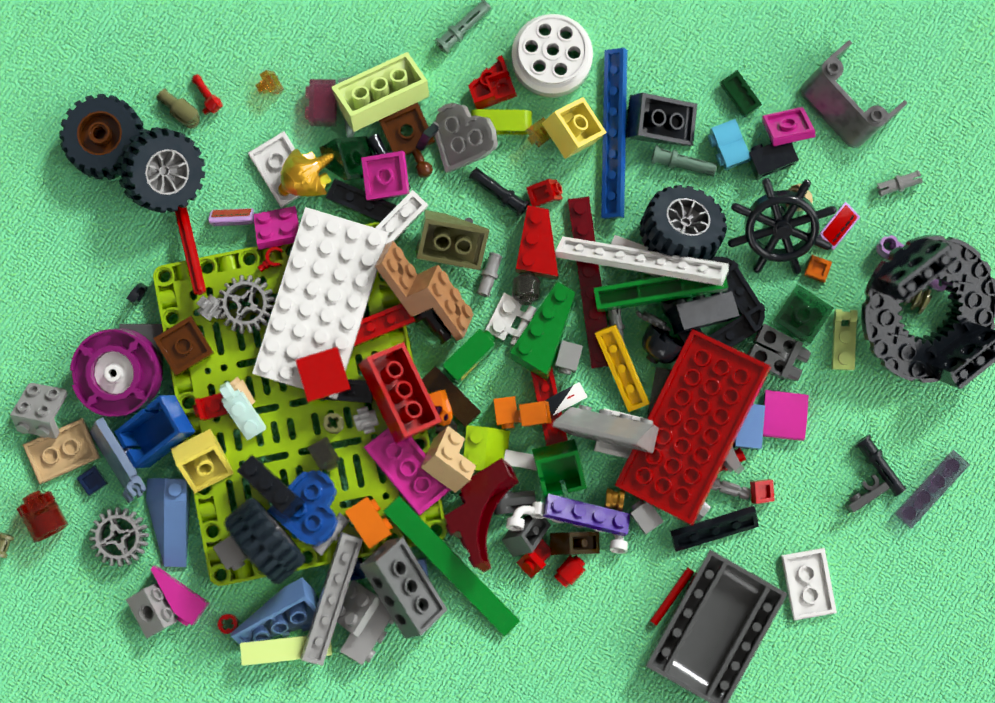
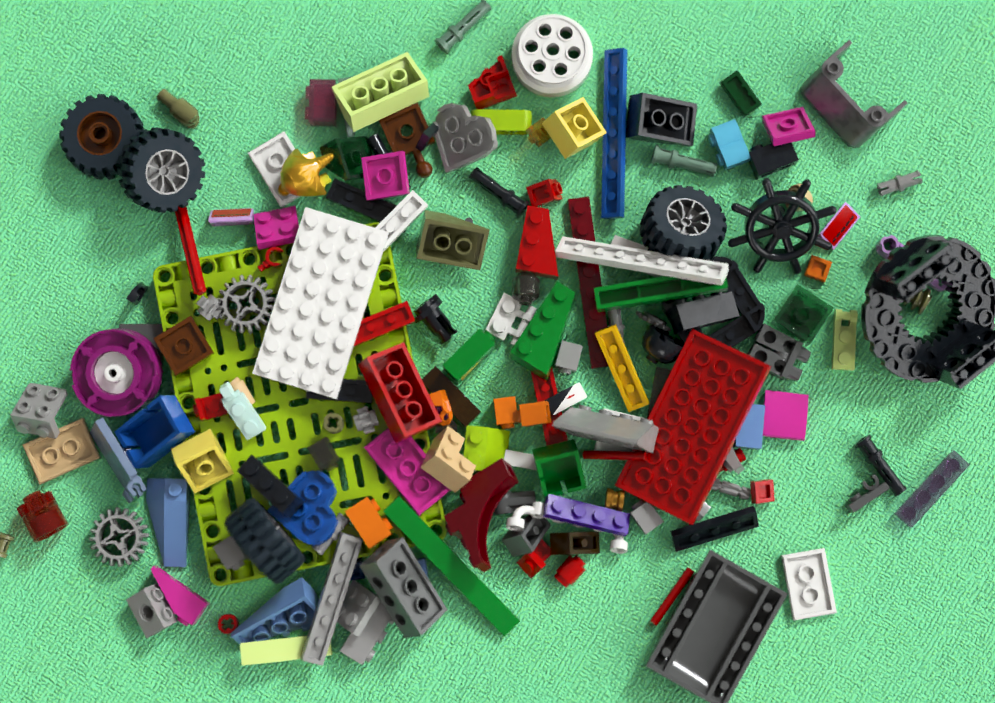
(92, 480): dark blue tile -> none
(212, 103): red piece -> none
(269, 83): clear orange tile -> none
(323, 374): red tile -> none
(424, 290): medium nougat bracket -> none
(489, 274): light grey pin -> none
(615, 455): none -> red bar

